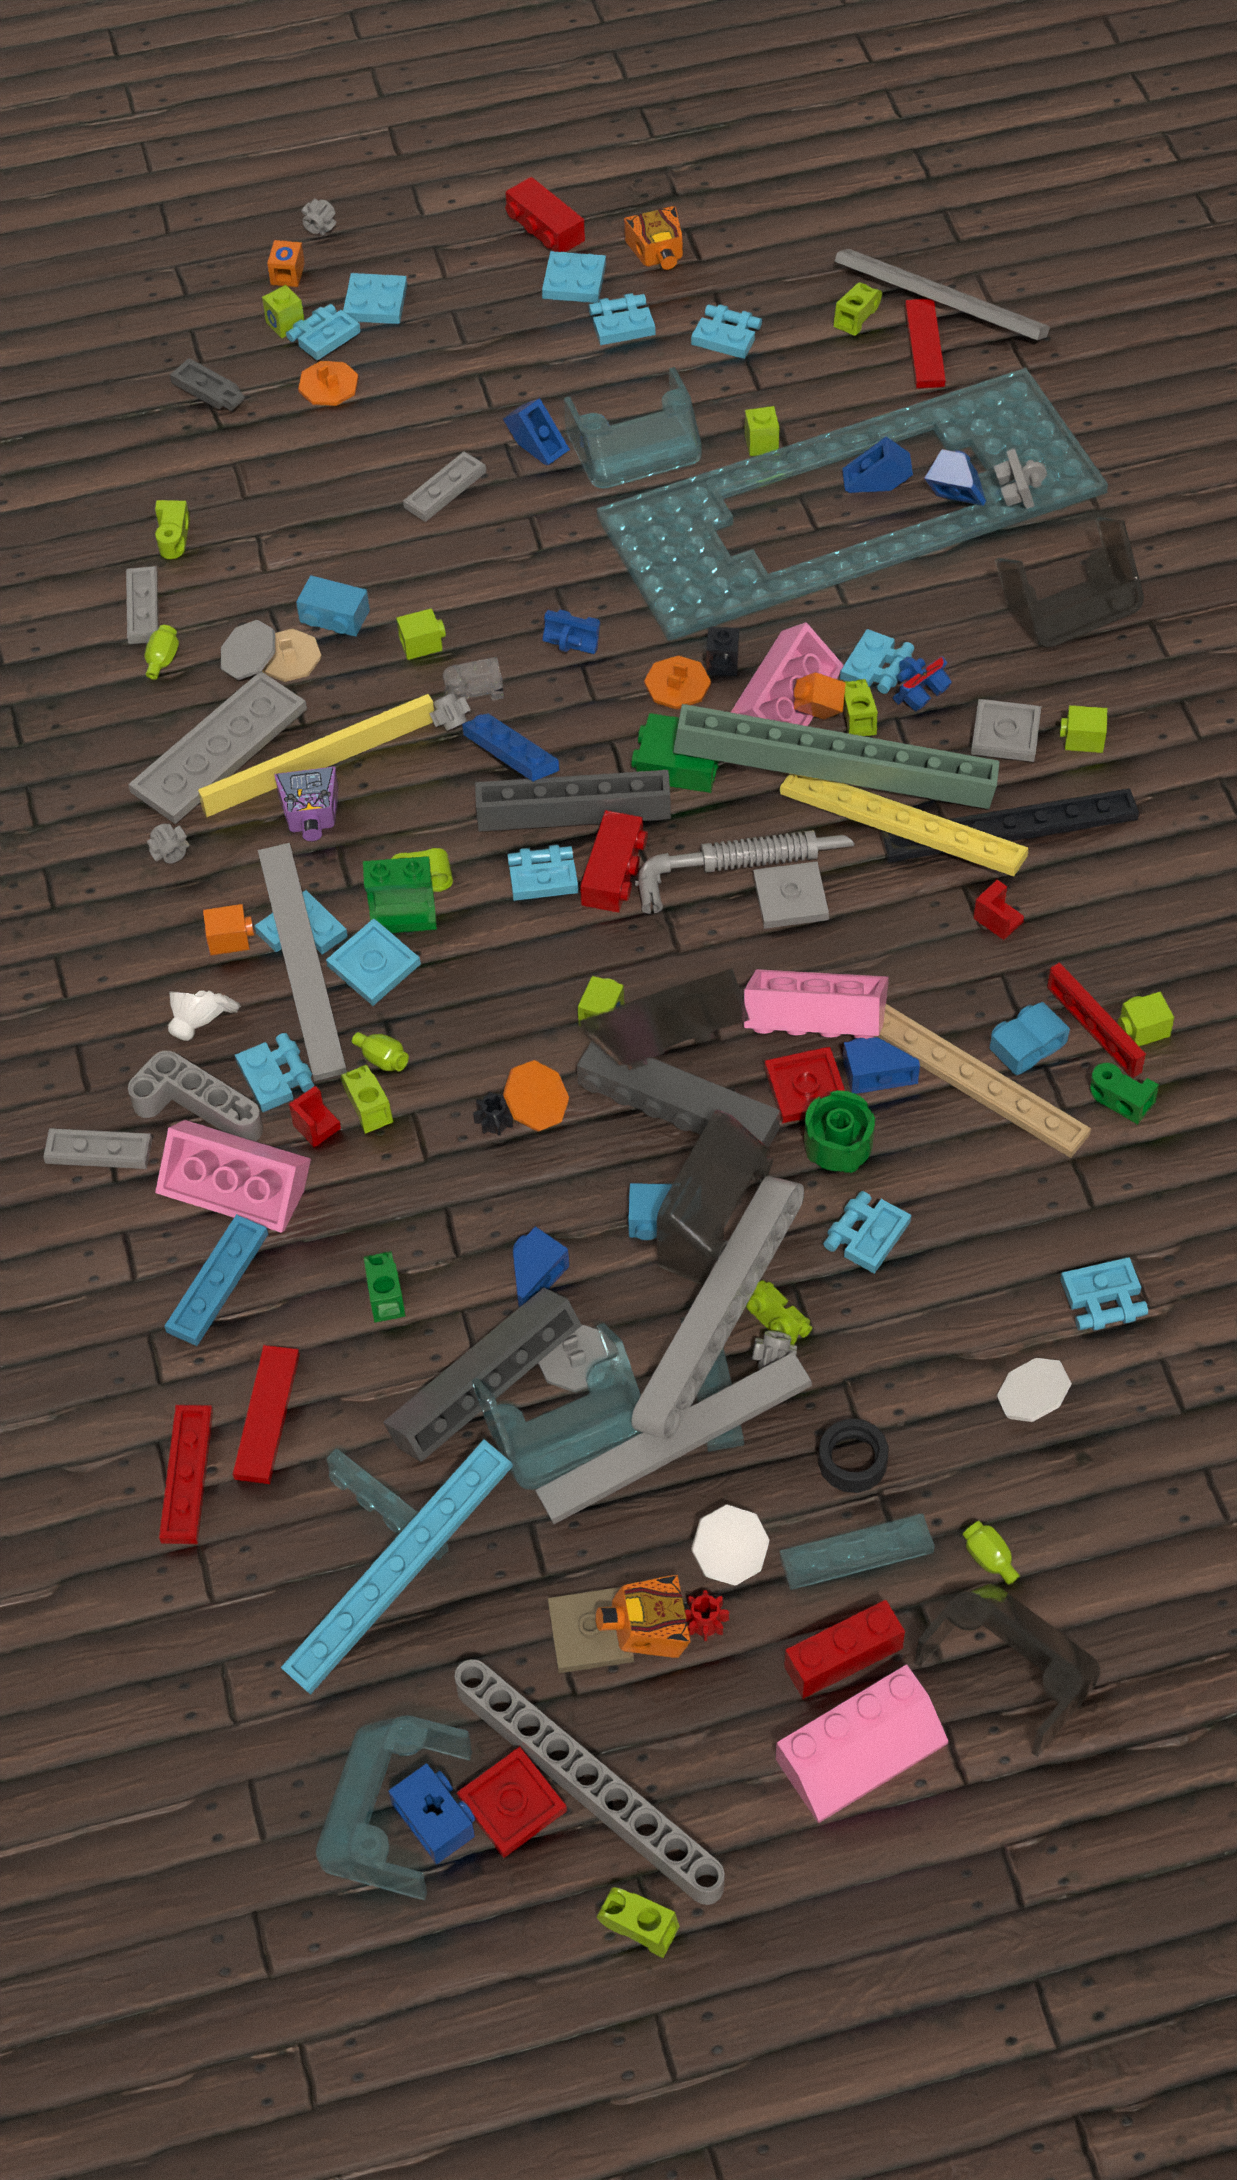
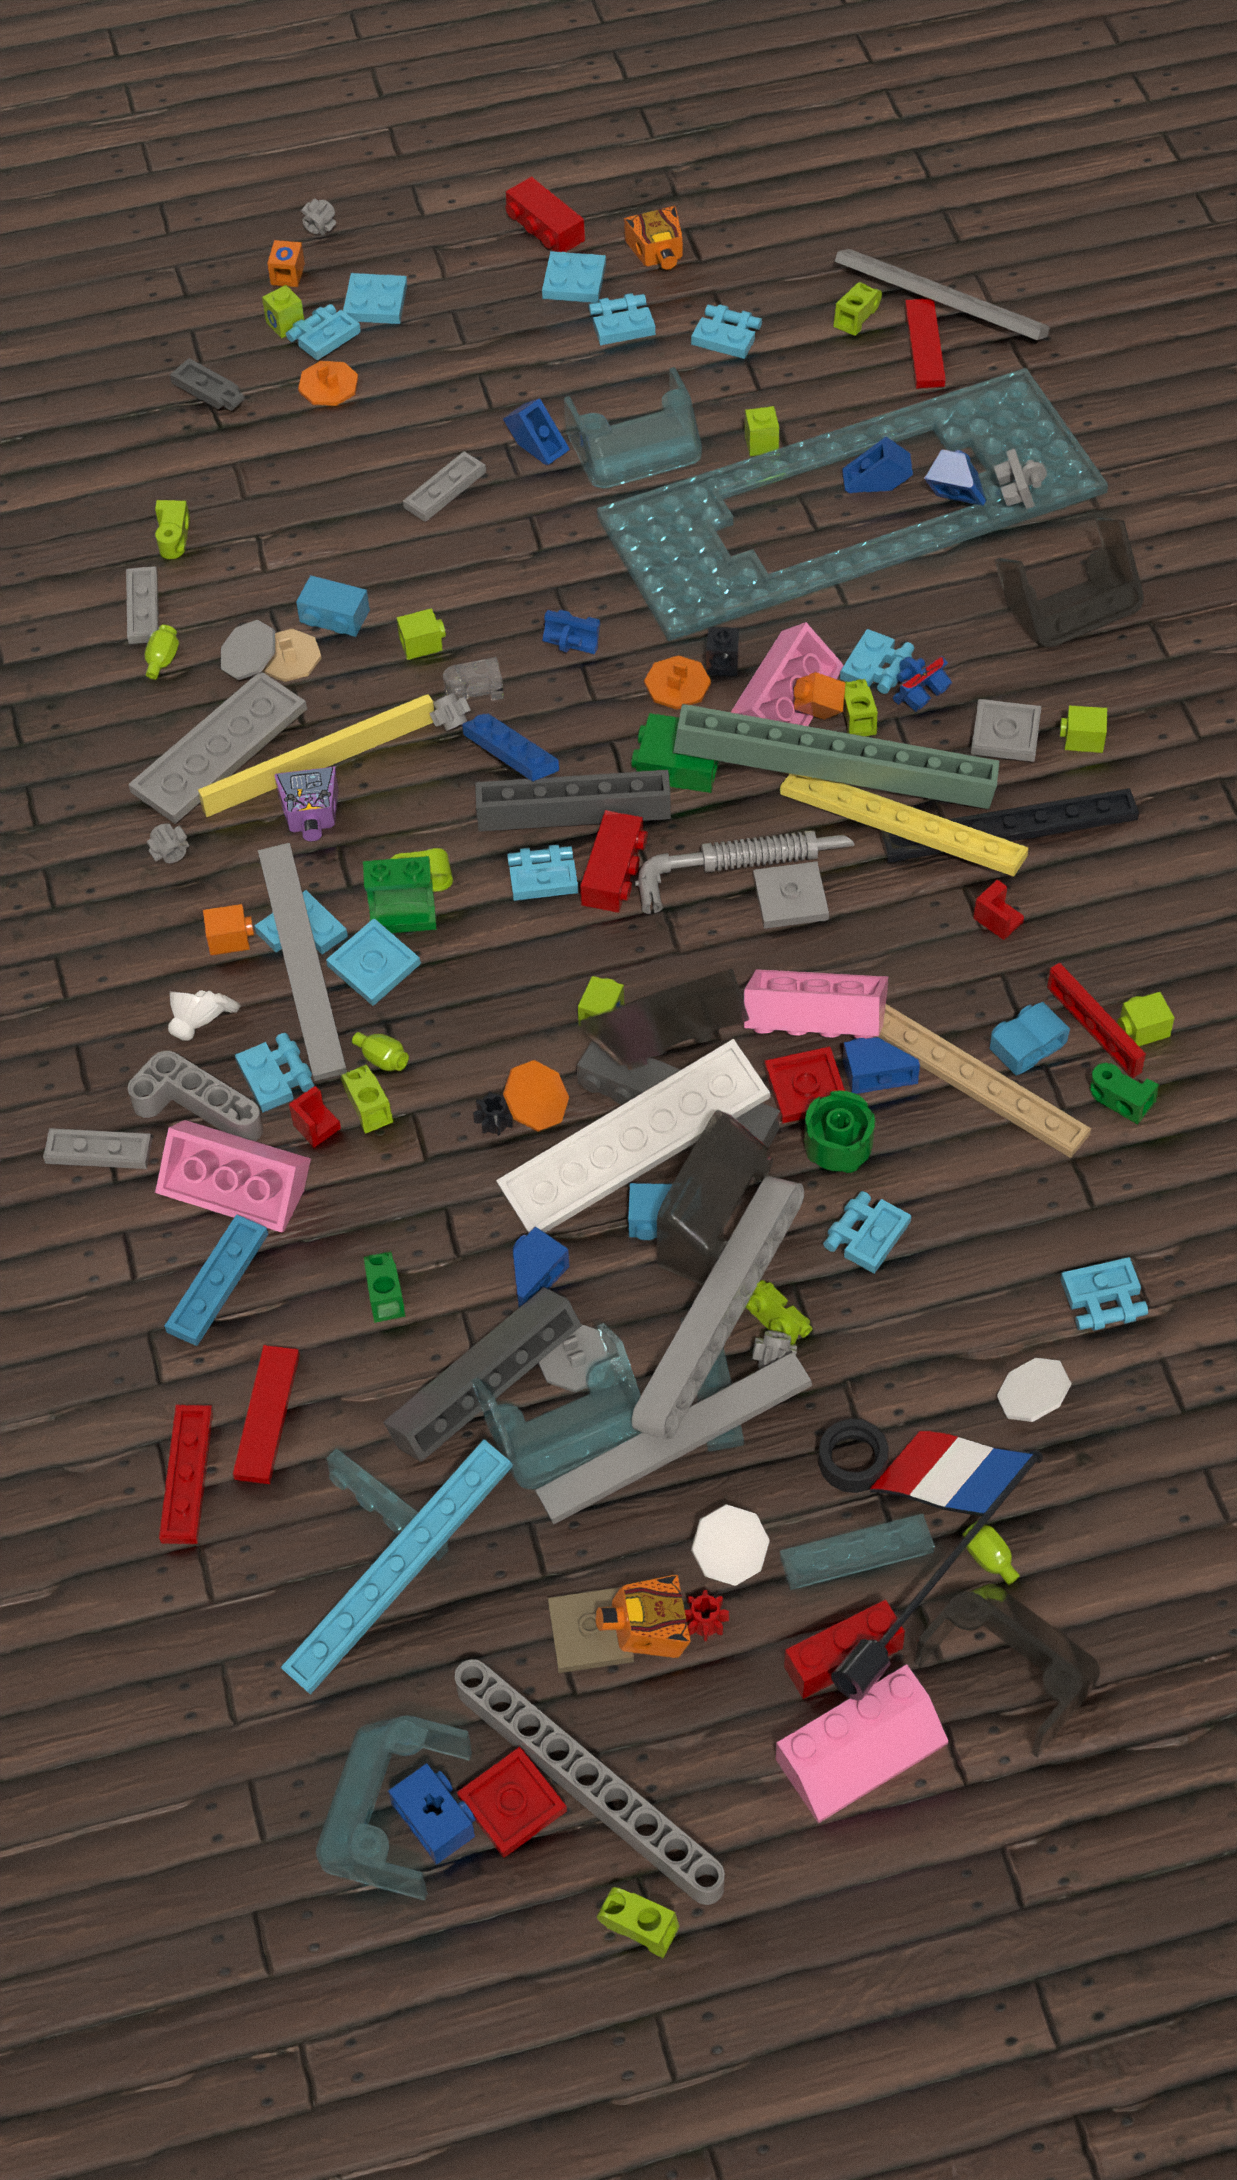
(632, 1139): none -> white plate
(951, 1477): none -> flag

